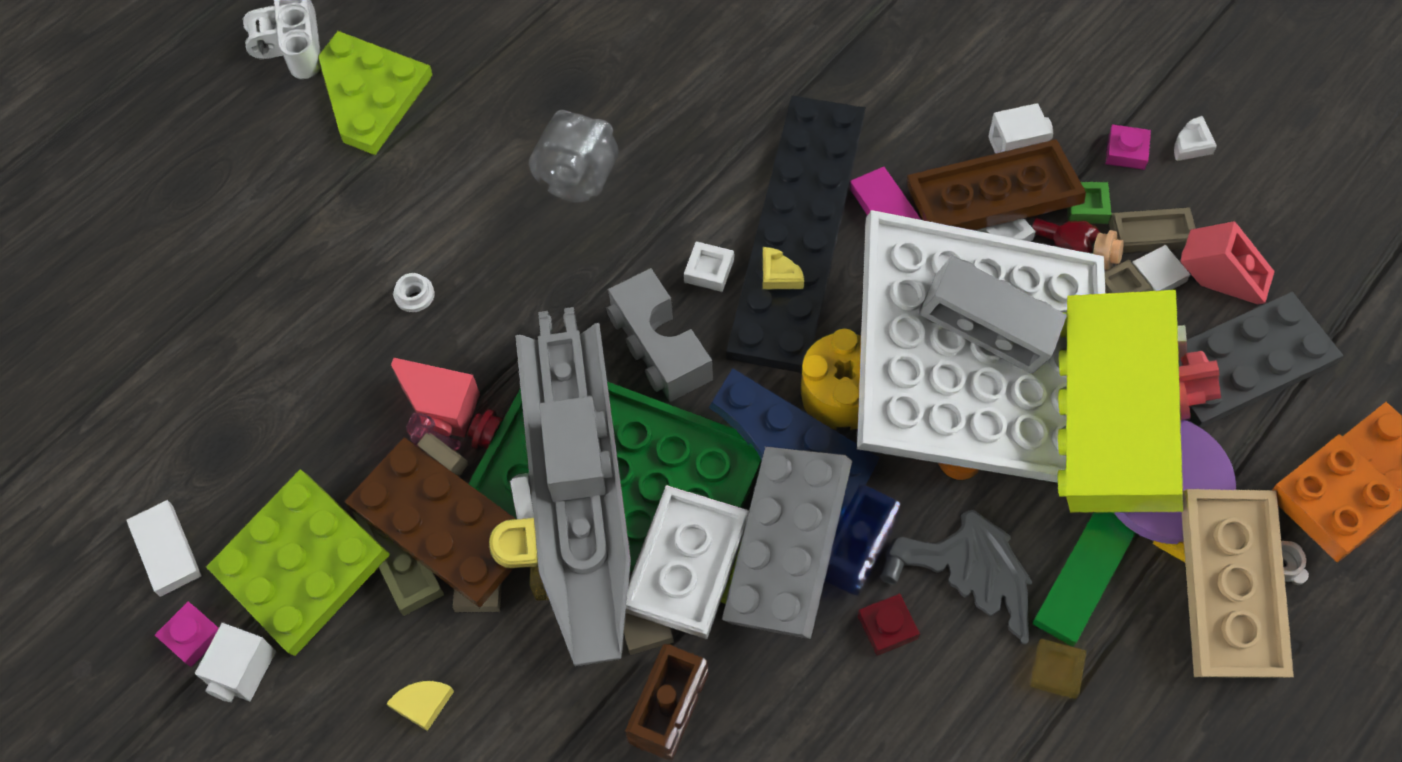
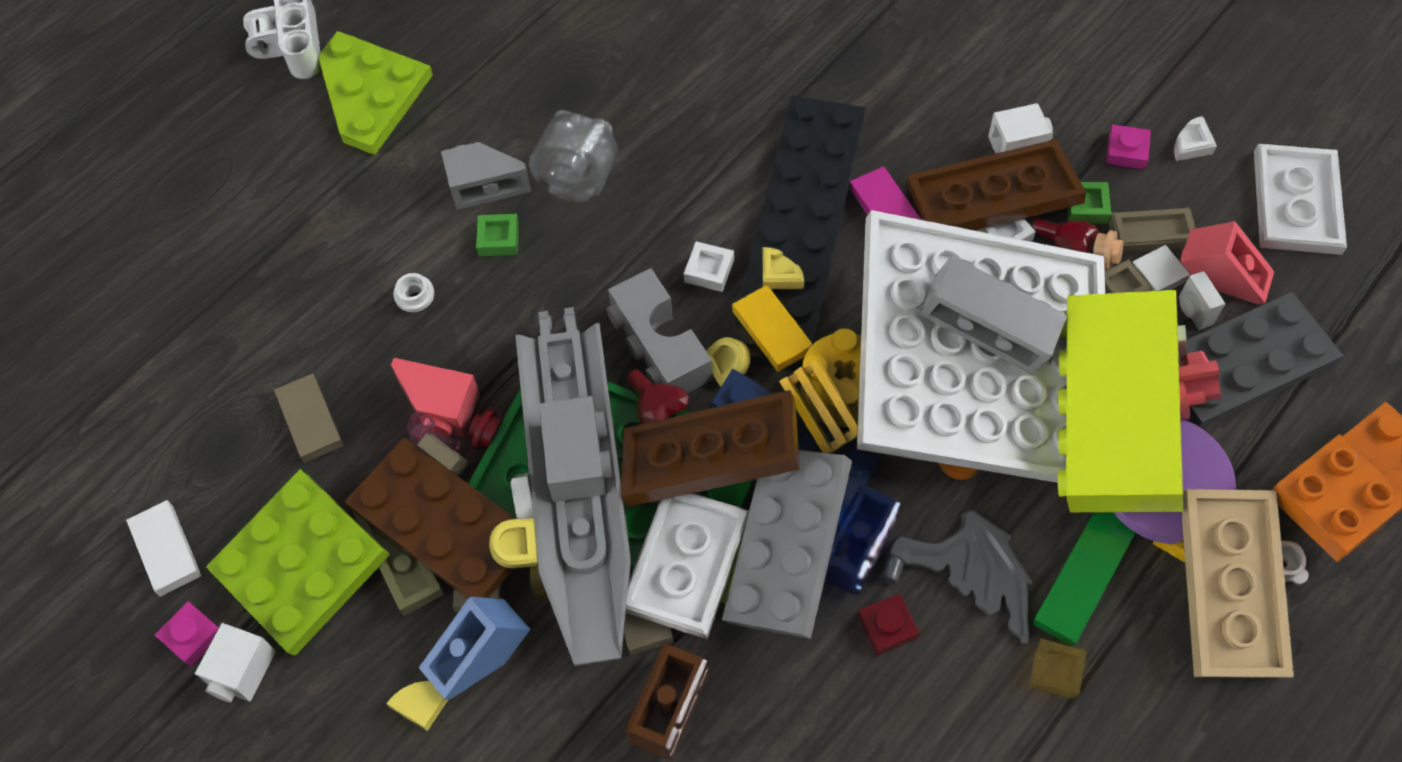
(308, 418): none -> dark tan tile
(473, 645): none -> medium blue slope
(483, 175): none -> light grey slope
(497, 235): none -> bright green tile
(656, 400): none -> dark red rock
(710, 449): none -> reddish brown plate
(728, 354): none -> light yellow tile
(772, 328): none -> yellow tile
(801, 375): none -> yellow tile
(1201, 300): none -> white plate
(1299, 199): none -> white tile

